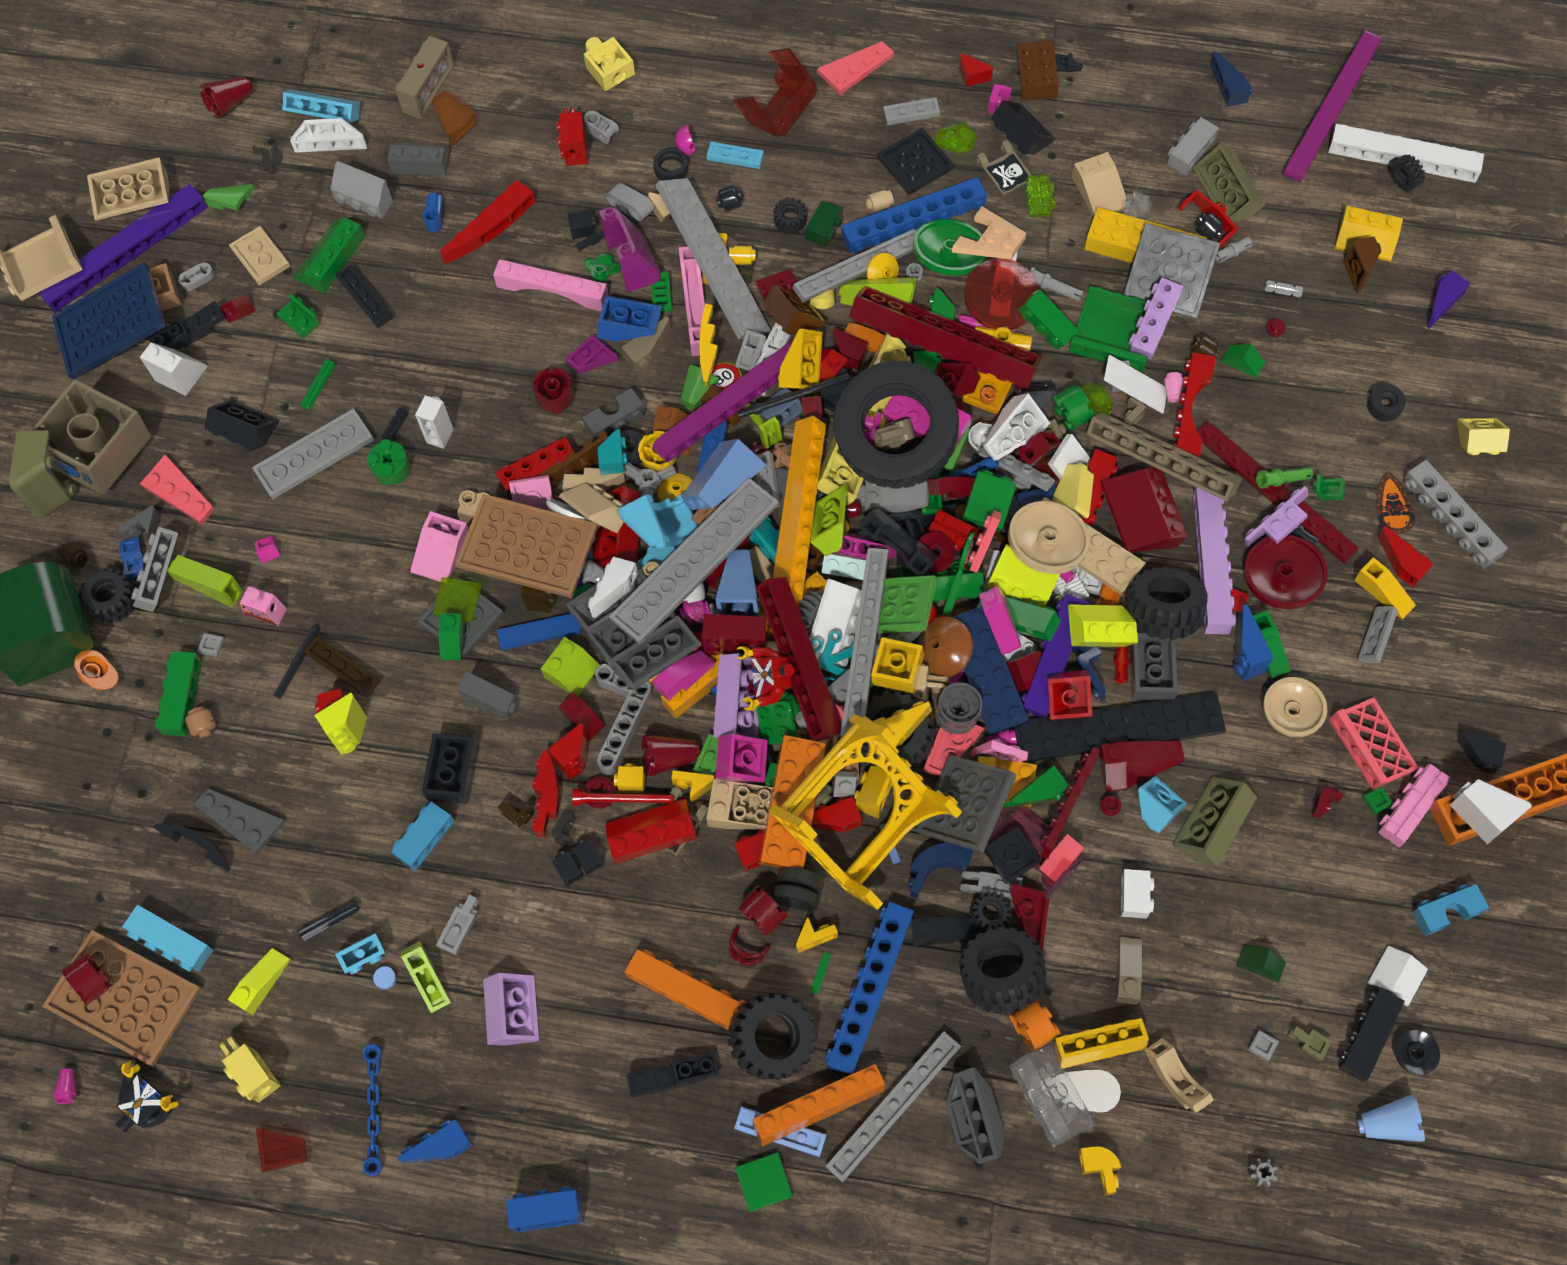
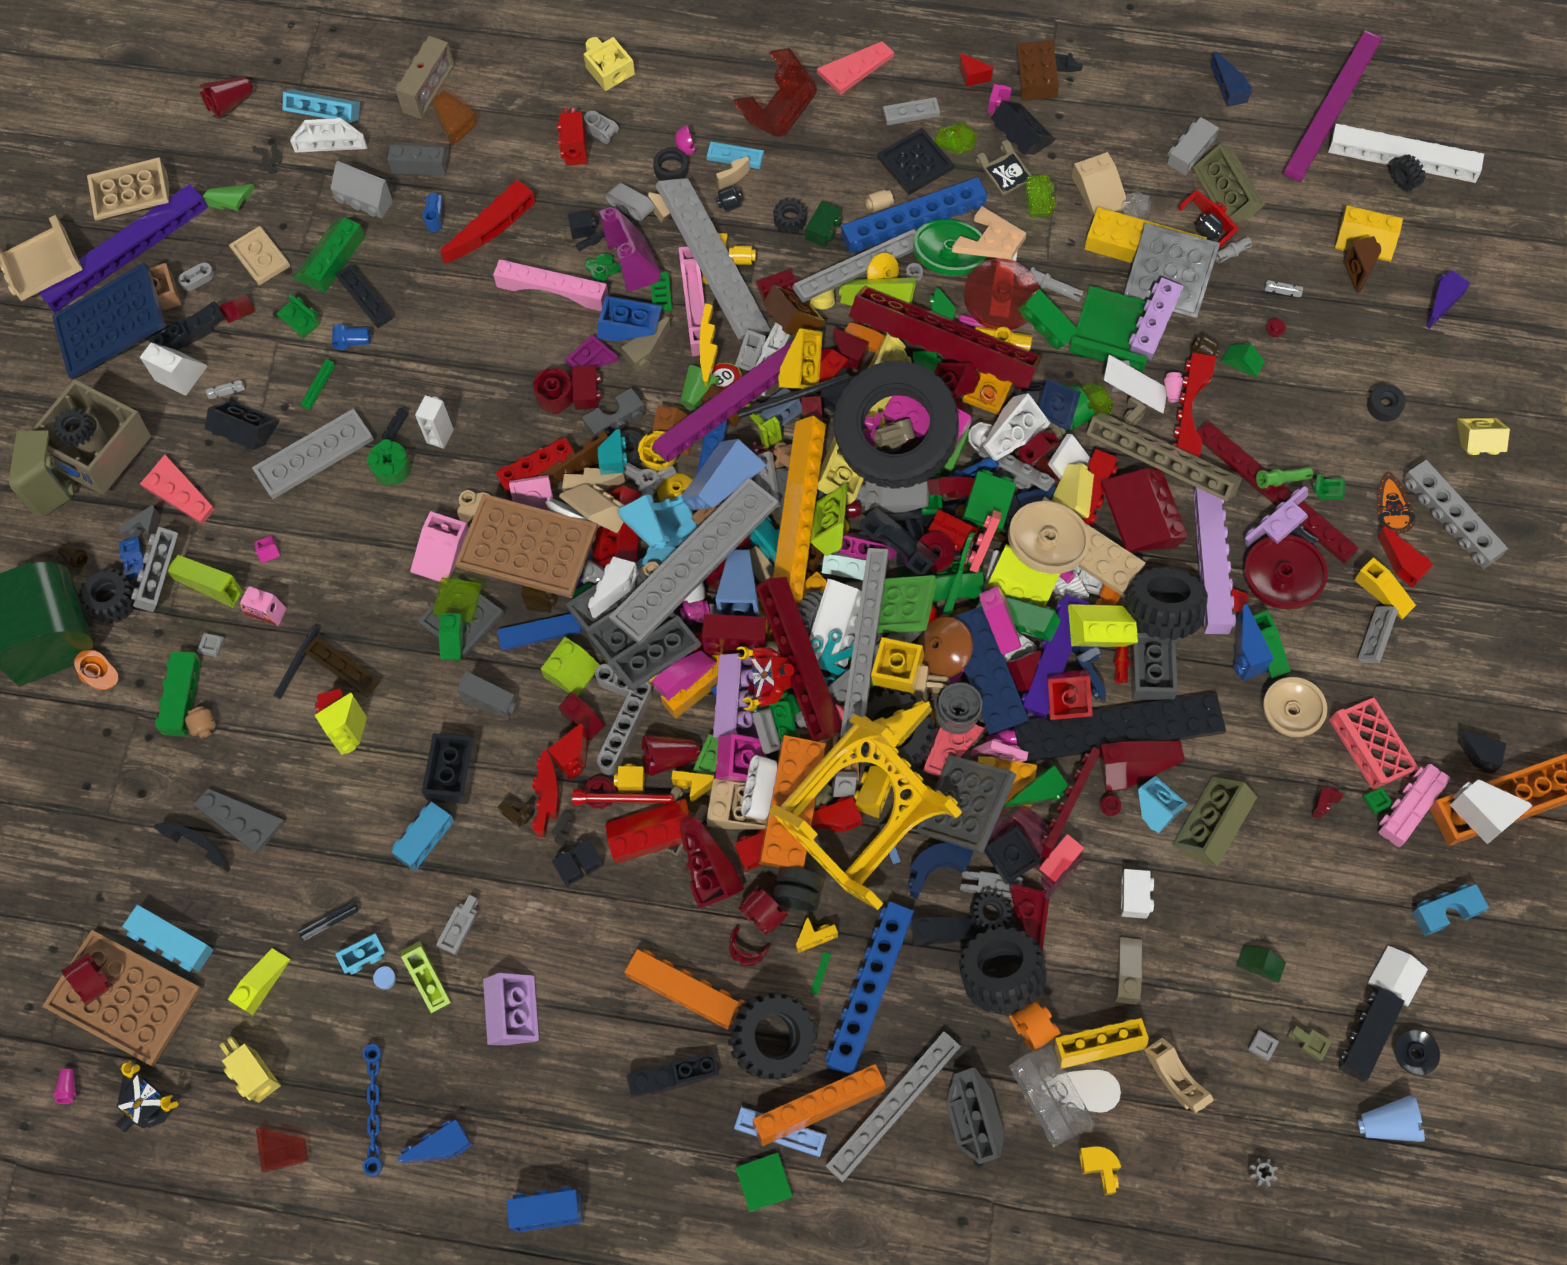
(70, 418): none -> black tyre
(225, 389): none -> light grey axle
(344, 336): none -> blue piece
(585, 387): none -> dark red brick
(710, 869): none -> dark red wedge
(738, 170): none -> tan slope
(759, 787): none -> white beam
(766, 730): none -> light grey tile
(1059, 403): none -> dark blue tile

